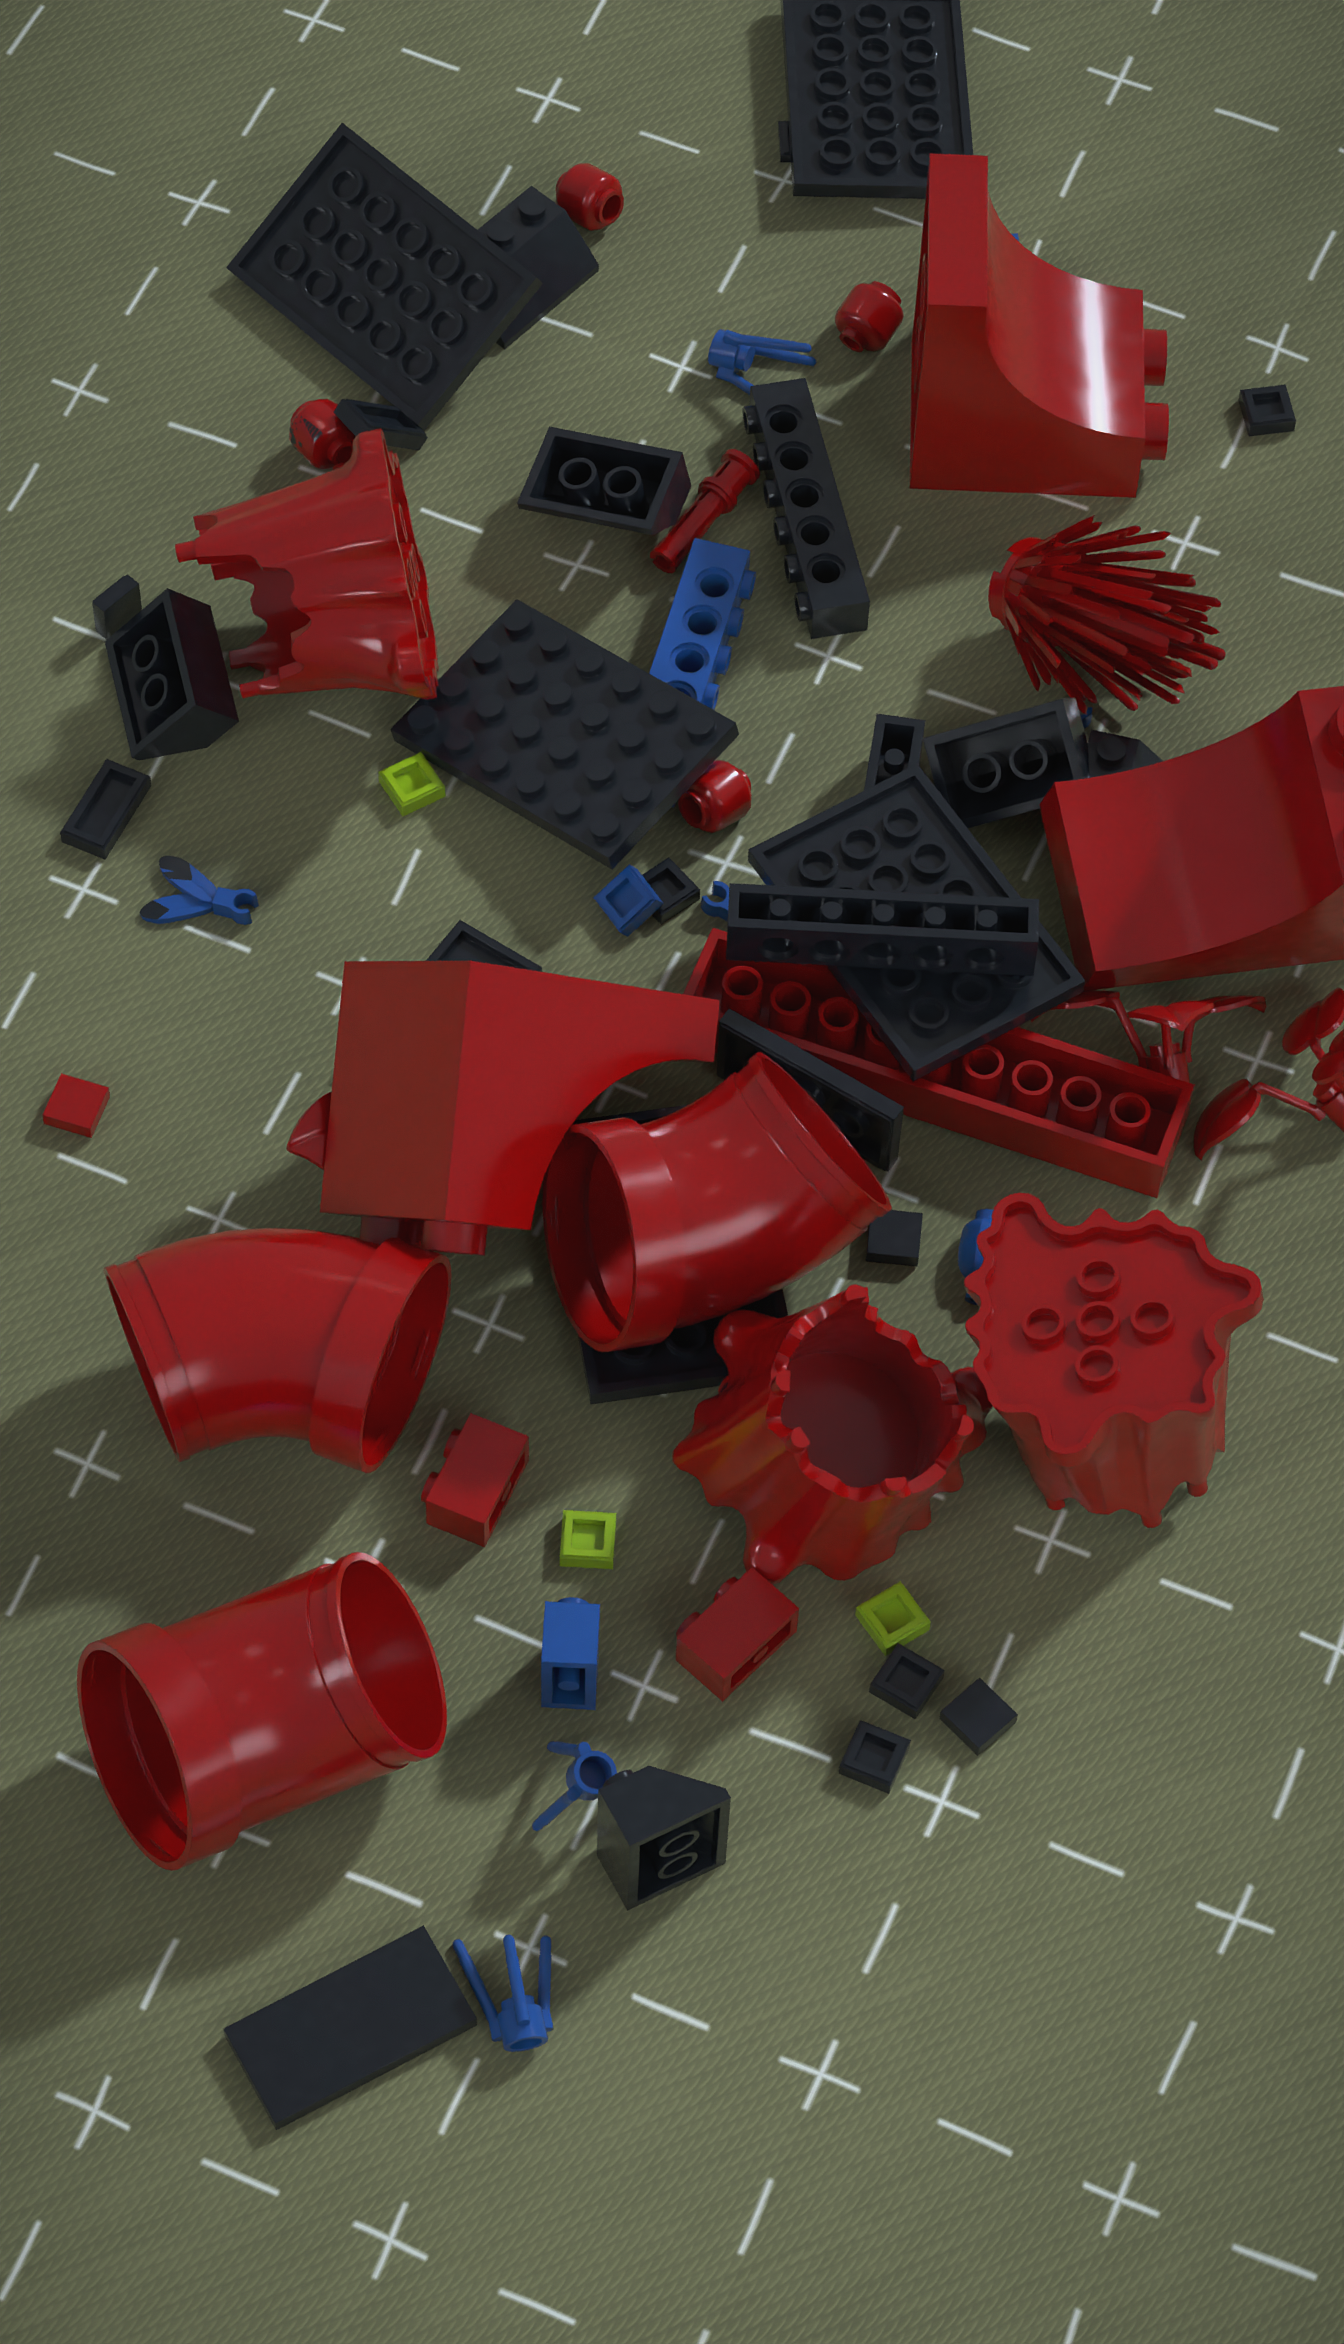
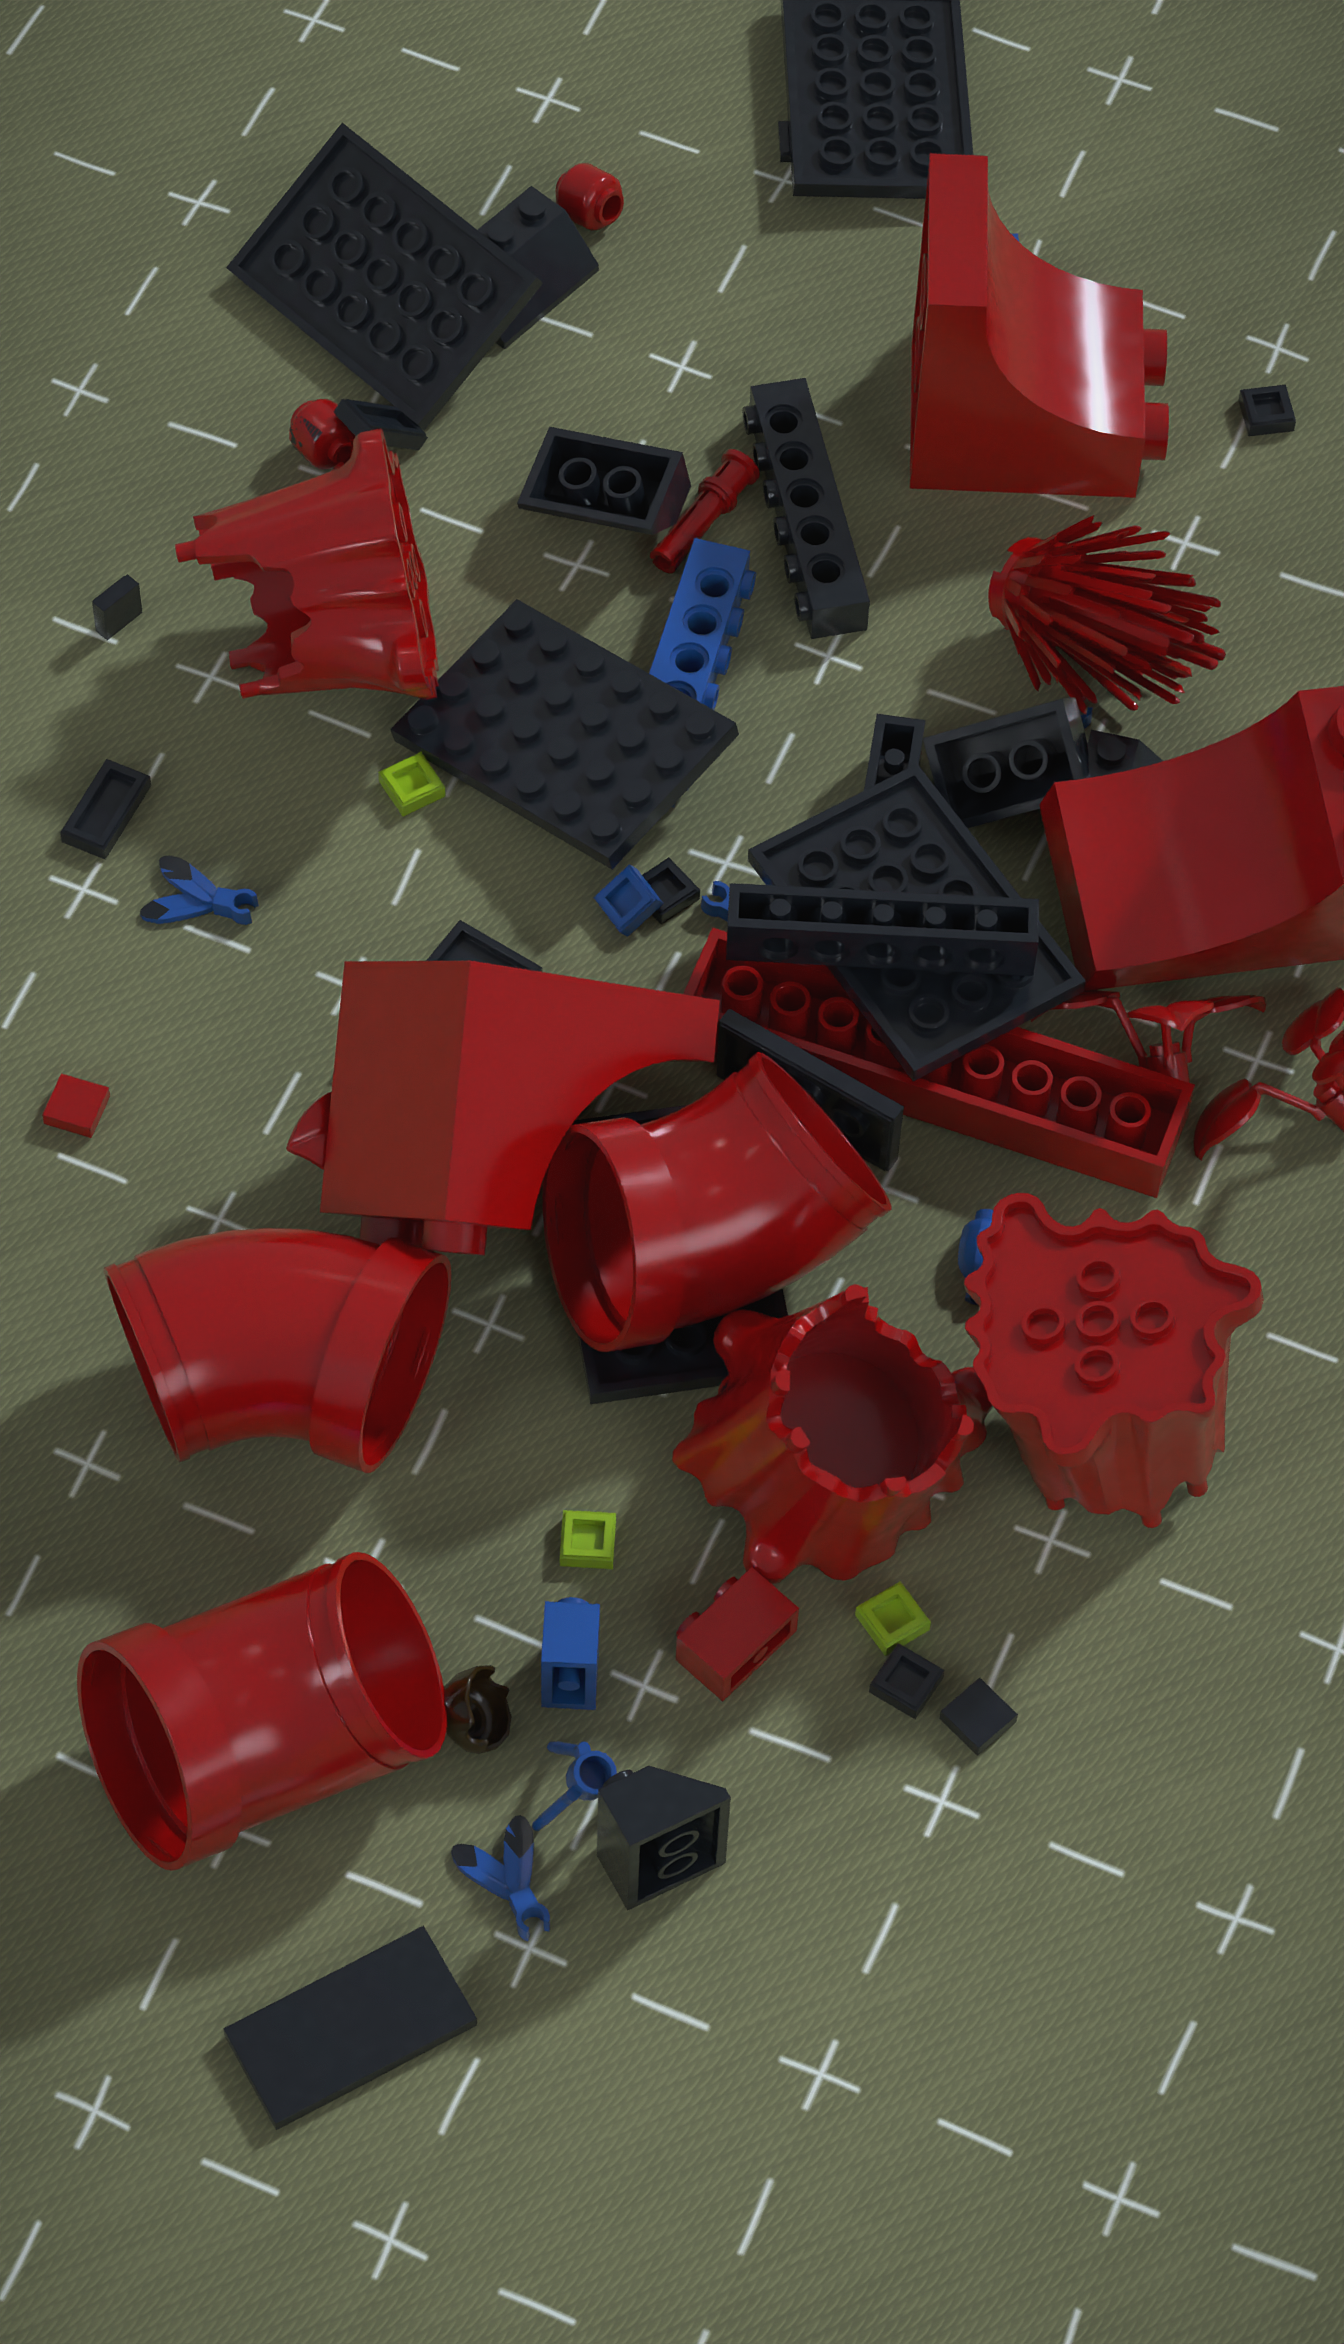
(171, 678): black slope -> none
(475, 1479): red brick -> none
(477, 1710): none -> dark brown hair
(507, 1880): none -> blue piece
(521, 2022): blue plant -> none
(717, 798): red head -> none
(736, 352): blue plant -> none
(869, 317): red head -> none
(874, 1756): black tile -> none
(895, 1238): black tile -> none

